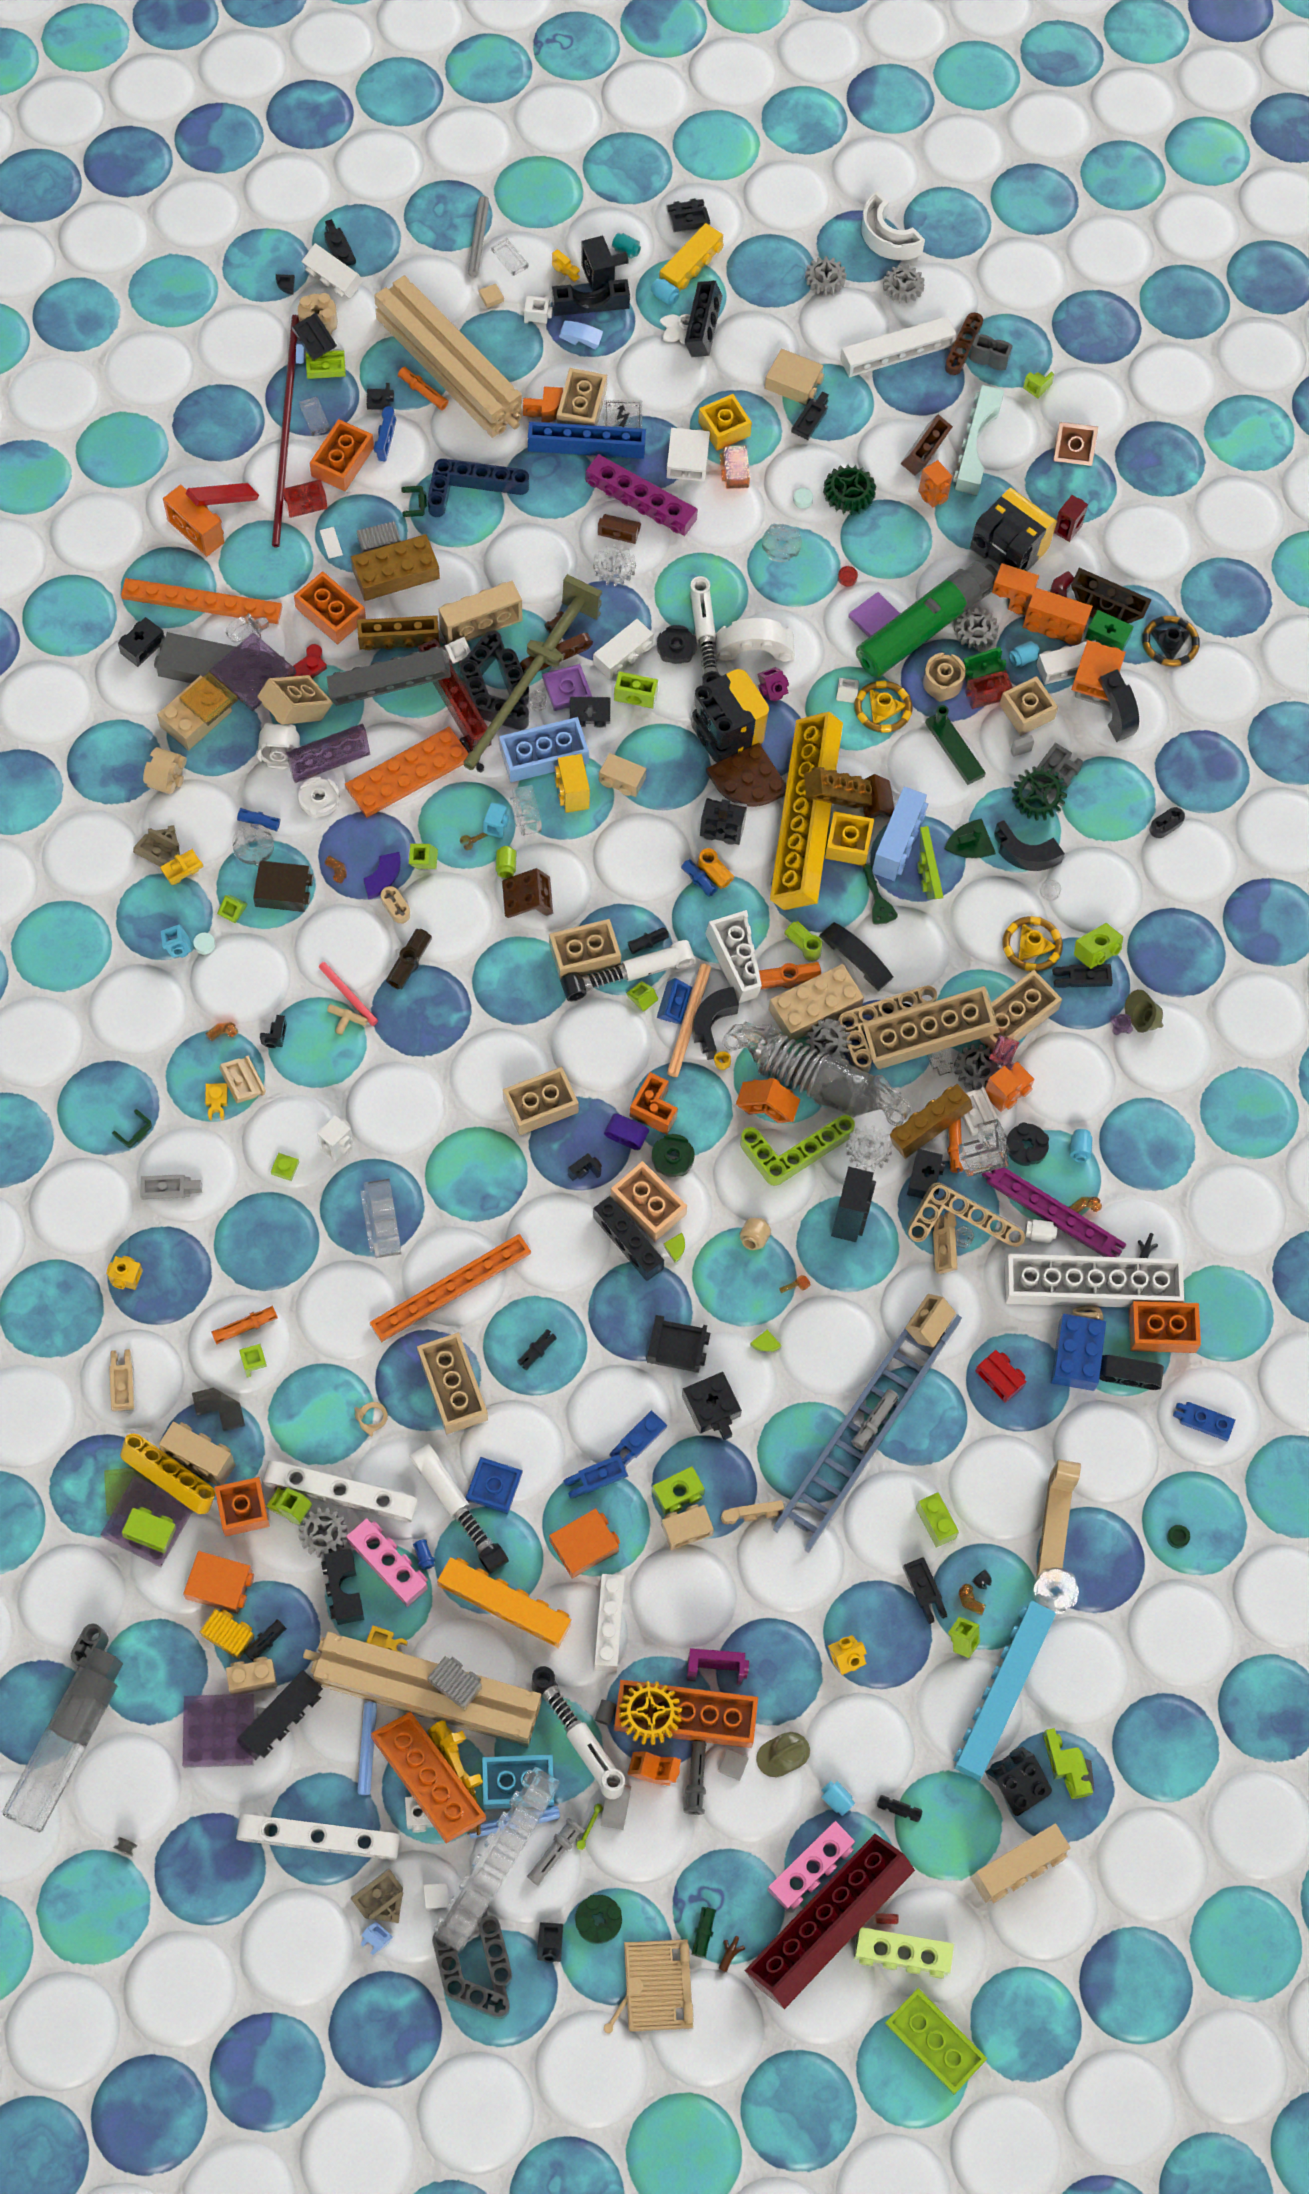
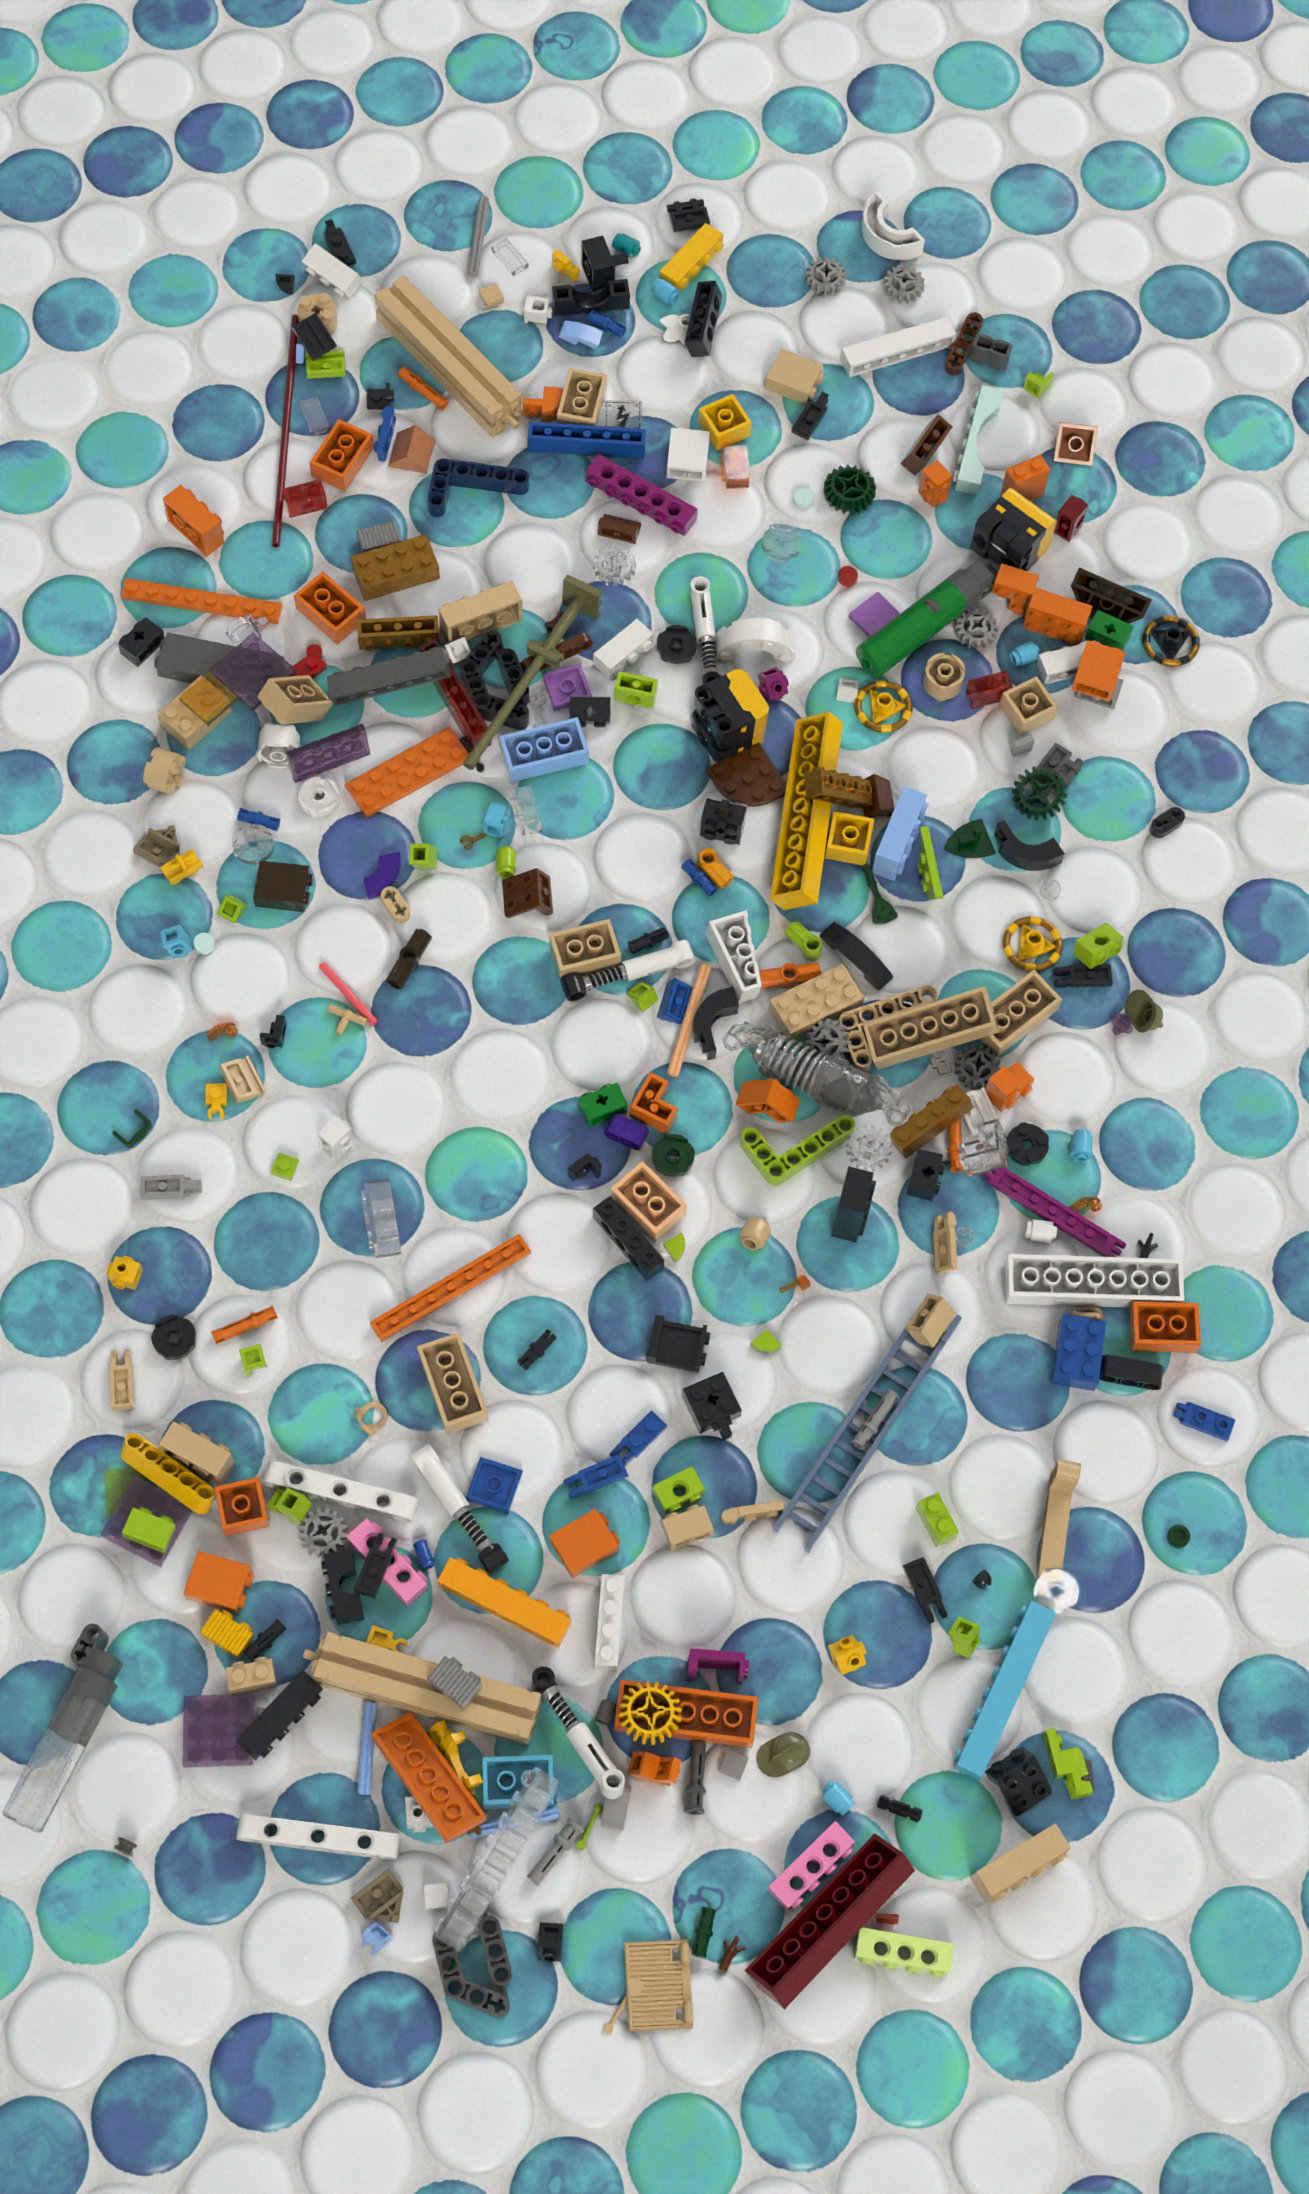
(169, 1349): none -> black plate
(214, 1400): clear smoke tile -> none
(222, 494): red tile -> none
(331, 542): white sticker -> none
(339, 869): clear orange arm -> none
(374, 1568): none -> black hinge
(412, 450): none -> nougat slope
(422, 501): dark green piece -> none
(540, 1101): tan brick -> none
(572, 783): yellow brick -> none
(595, 1112): none -> green brick
(606, 323): none -> blue pin
(611, 1914): dark green plate -> none
(622, 775): tan brick -> none
(726, 1059): yellow hinge -> none
(936, 2041): lime plate -> none
(954, 746): dark green piece -> none
(964, 1212): tan beam -> none
(968, 1601): clear orange arm -> none
(984, 664): green hinge -> none
(1001, 1375): red brick -> none
(1004, 1051): clear pink tile -> none
(1027, 478): none -> orange brick
(1062, 583): dark red arm -> none
(1123, 705): black arch -> none

